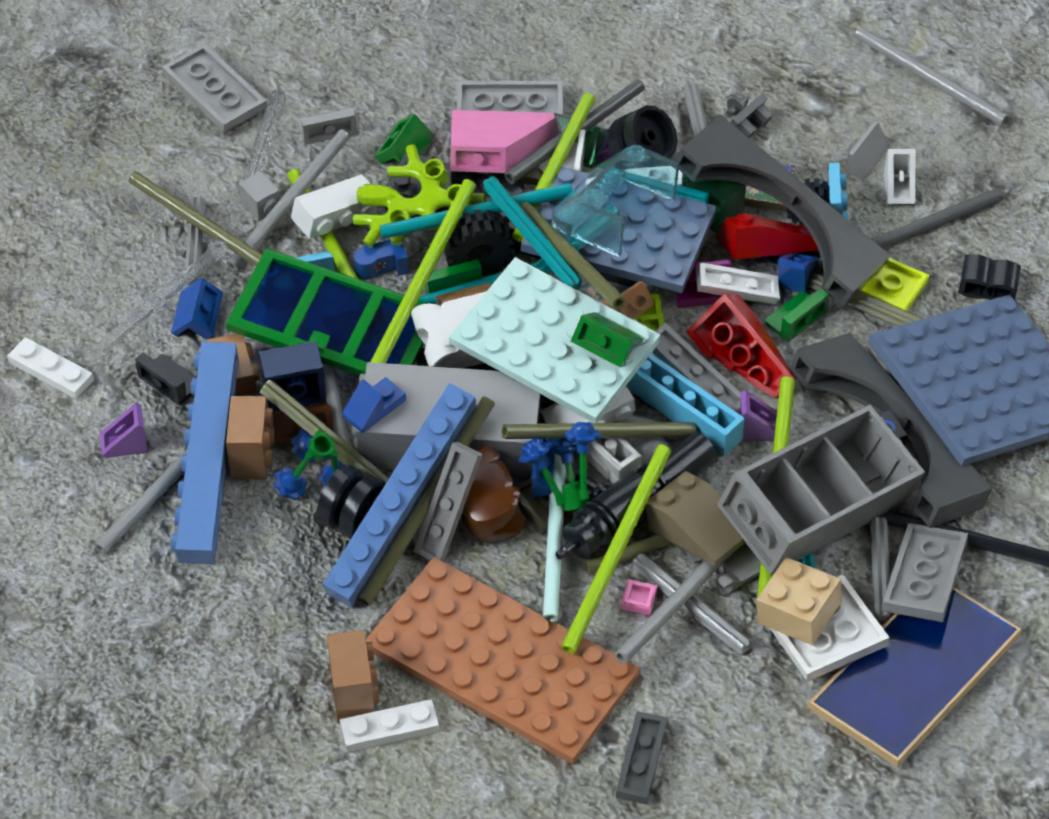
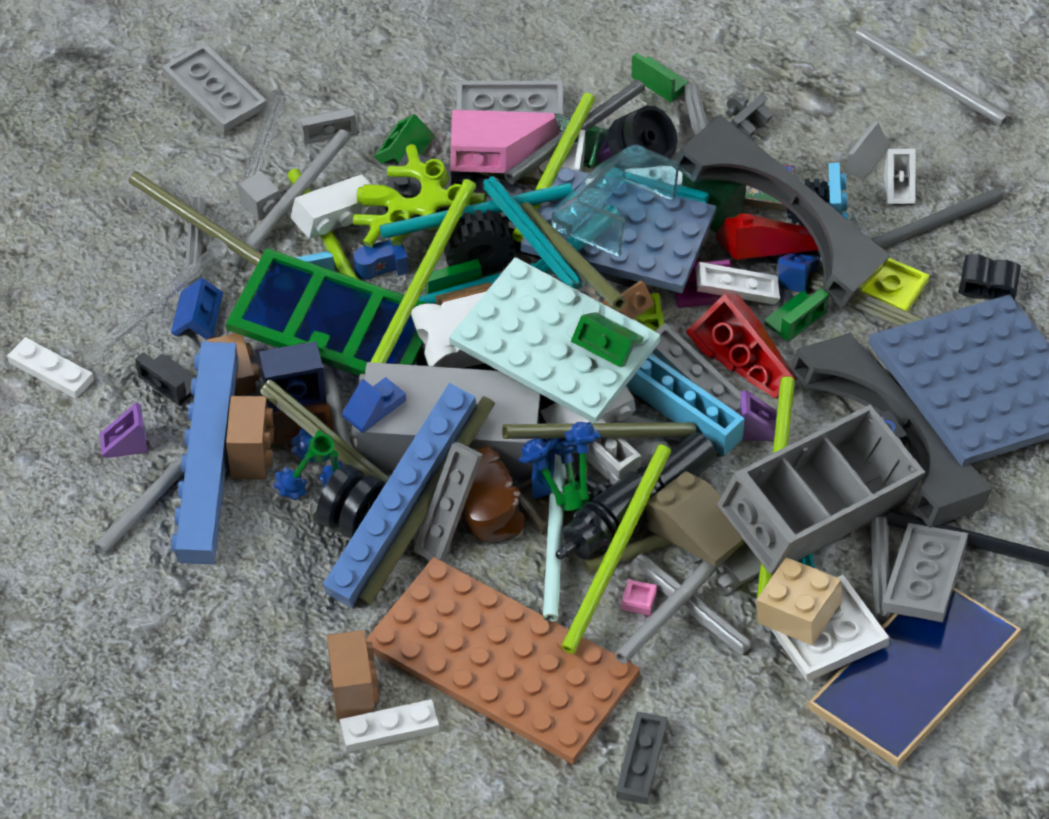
(657, 77): none -> green panel

